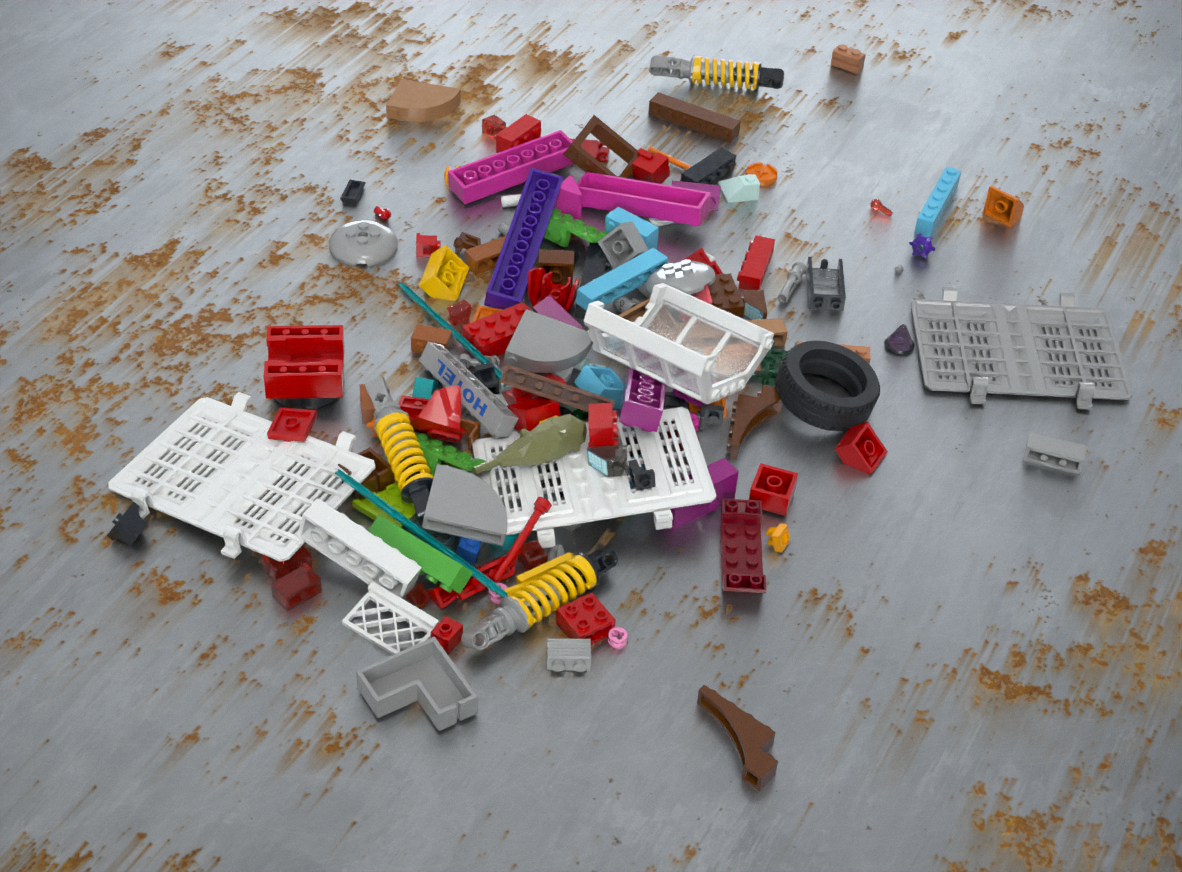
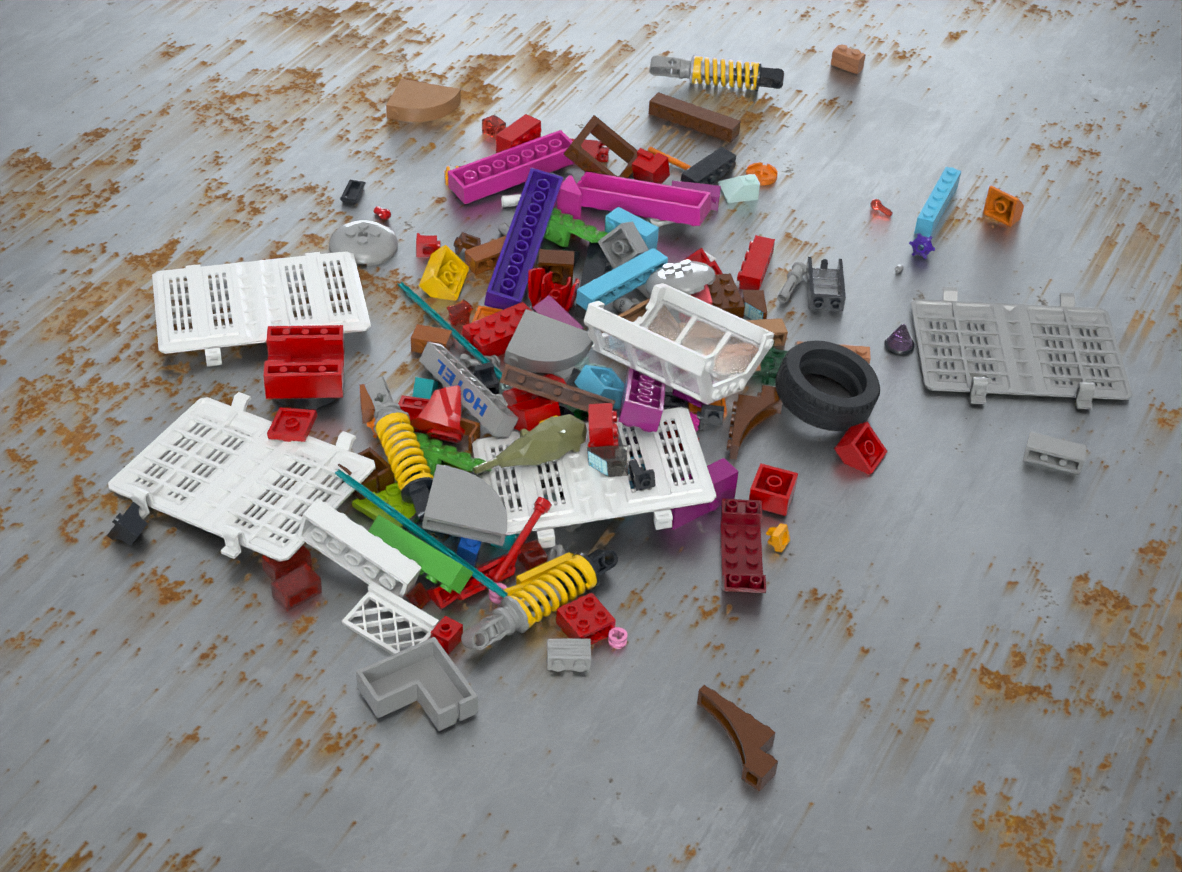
(256, 299): none -> white piece

